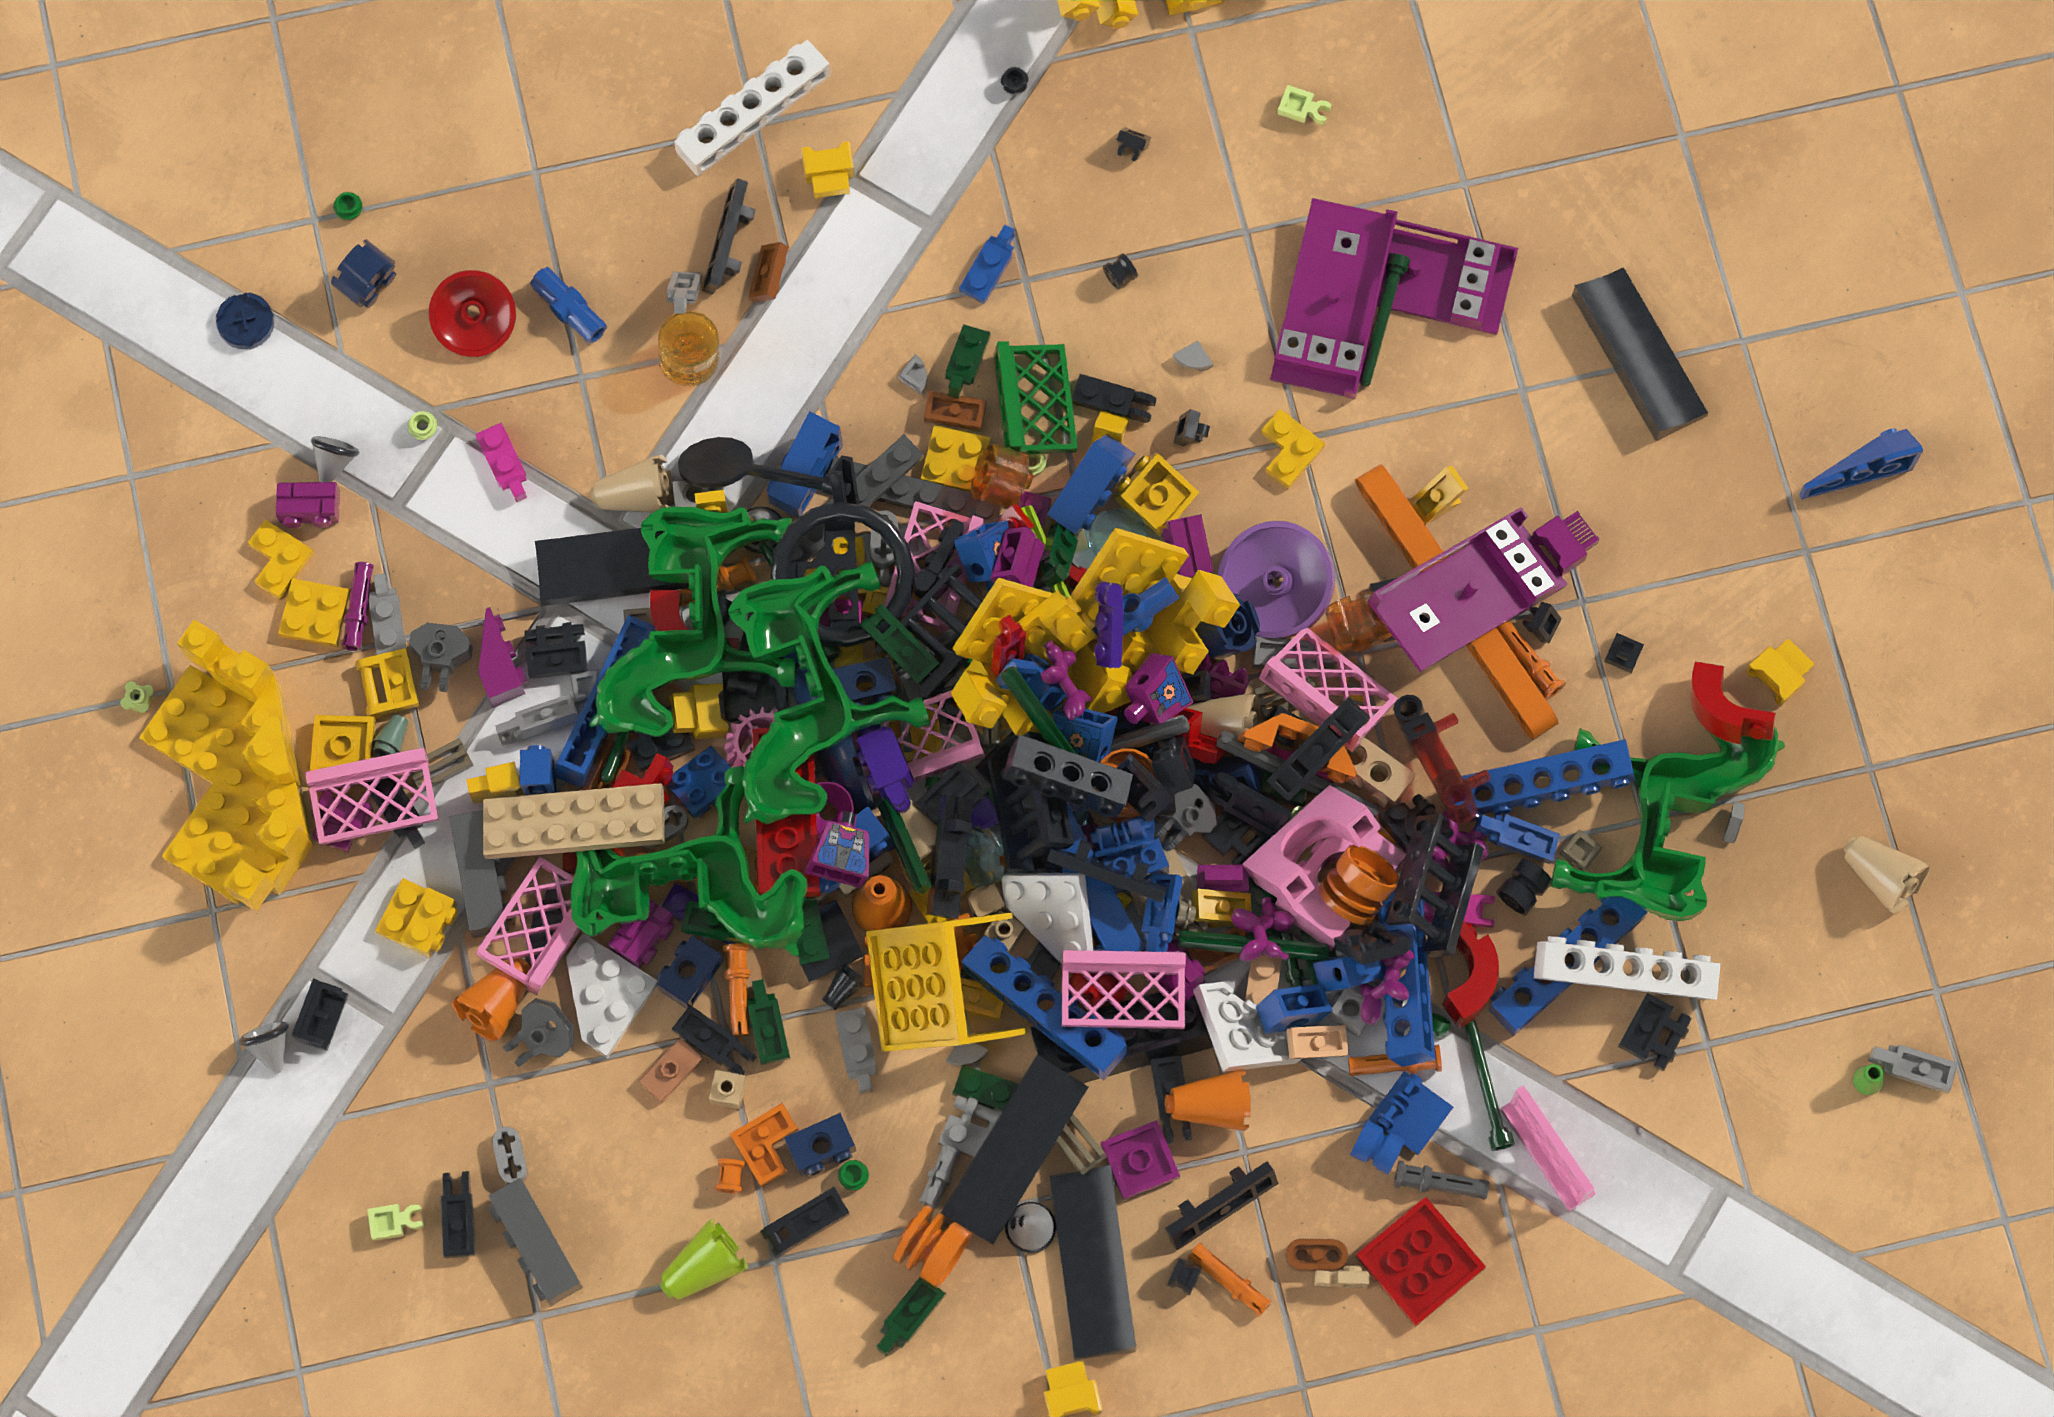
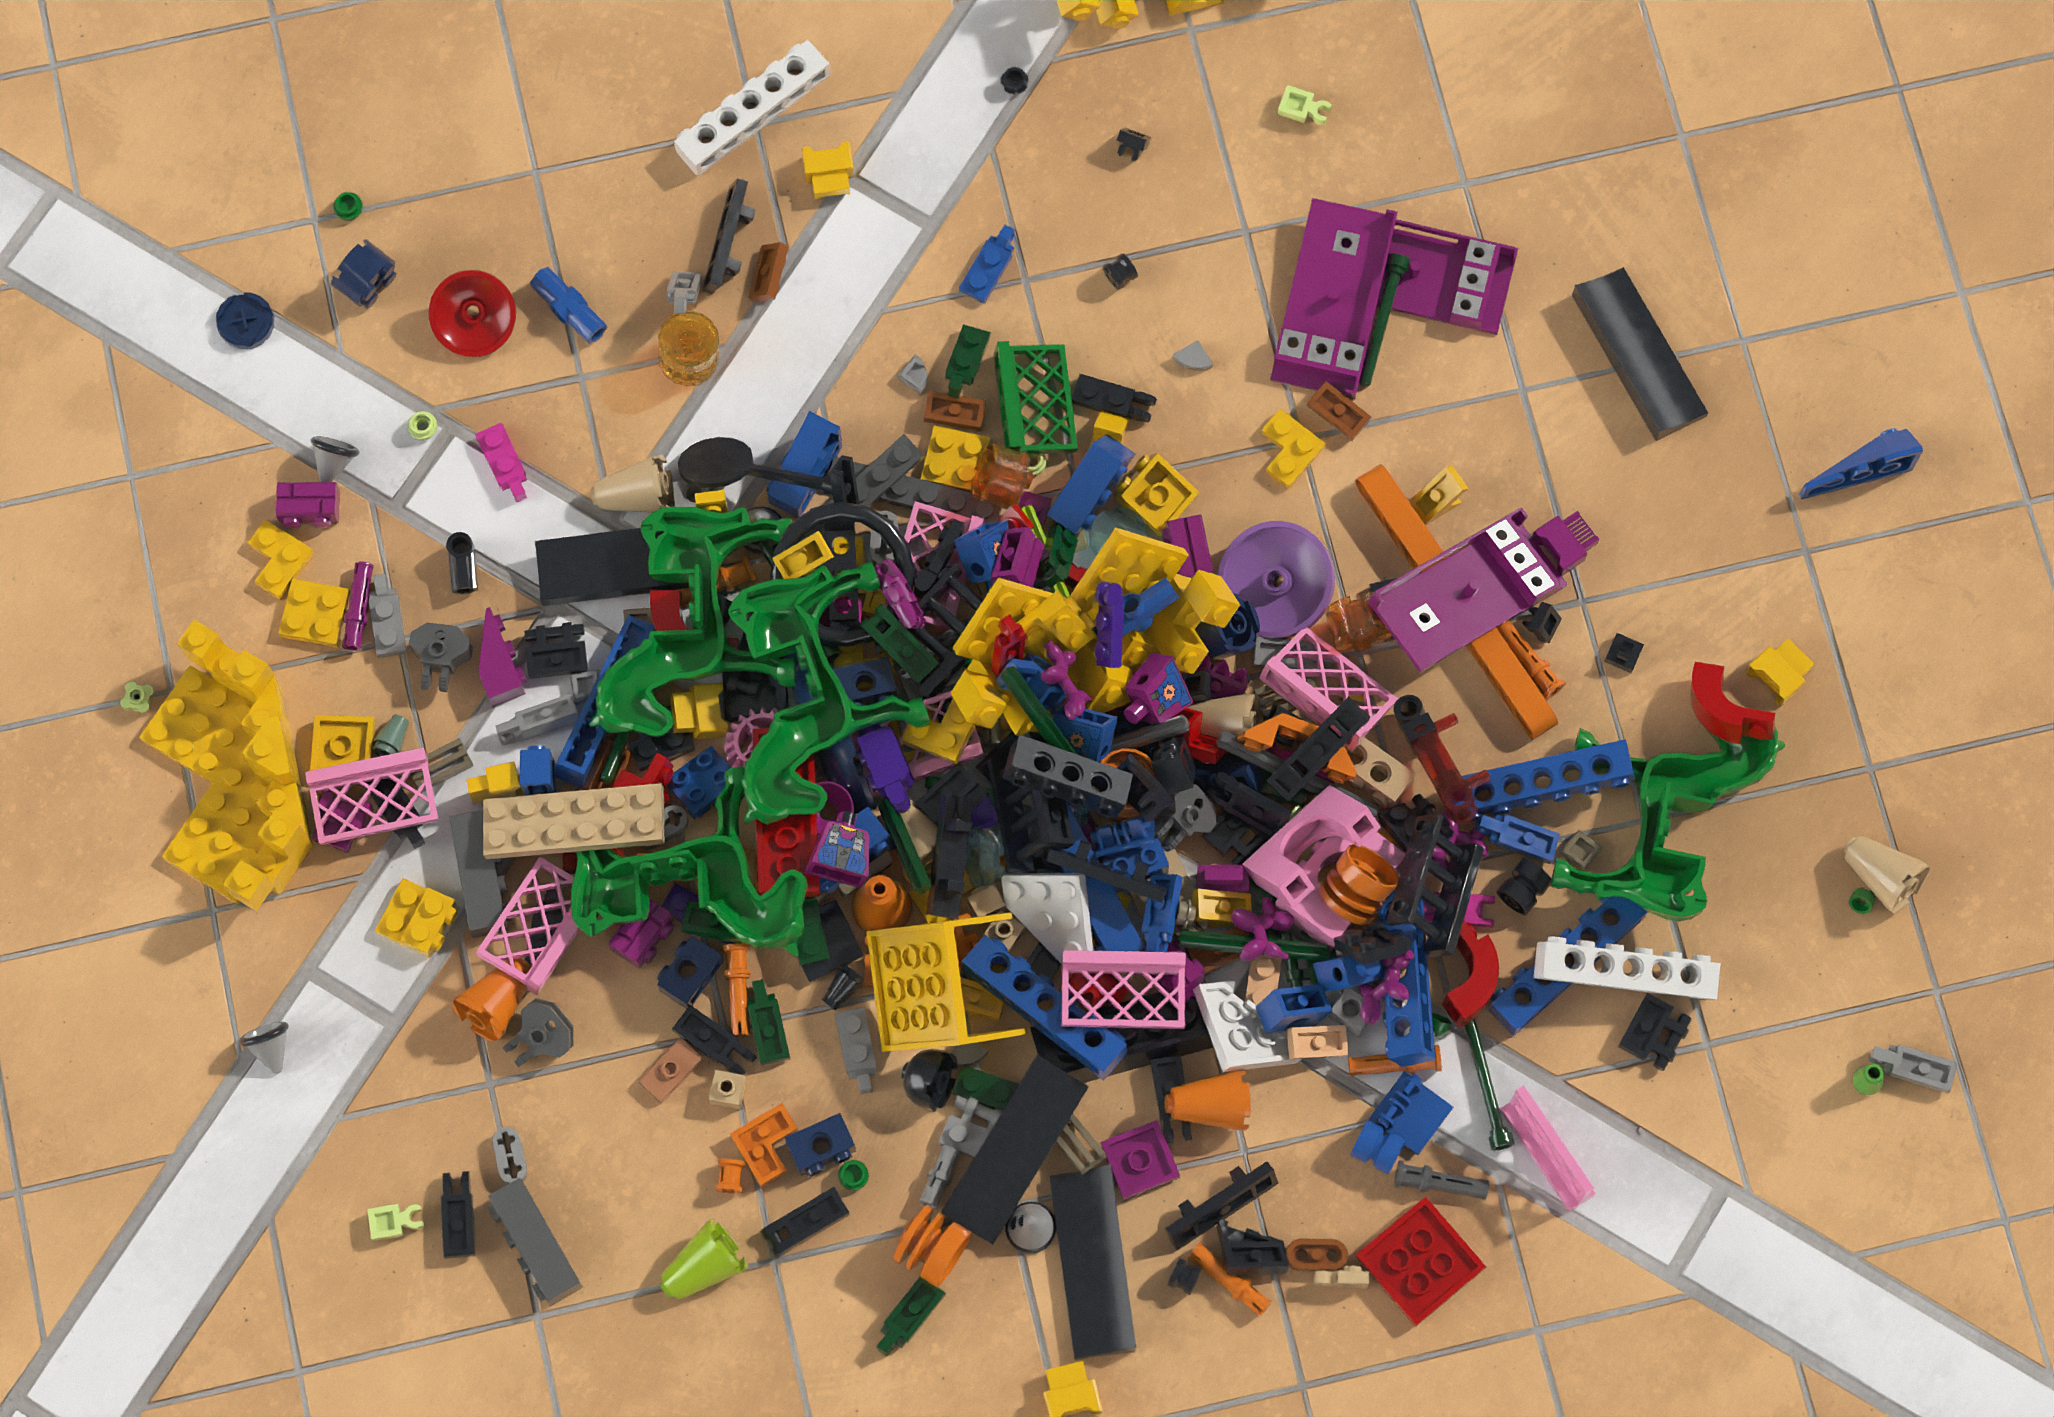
(320, 1015): black hinge -> none
(397, 682): yellow plate -> none
(462, 565): none -> black piece
(605, 993): white plate -> none
(803, 557): none -> yellow slope
(899, 595): none -> magenta hinge
(929, 1078): none -> black cylinder
(943, 739): none -> yellow plate
(1189, 428): black tile -> none
(1251, 1252): none -> black wing
(1339, 411): none -> dark orange plate
(1734, 822): light grey tile -> none
(1857, 905): none -> green hinge

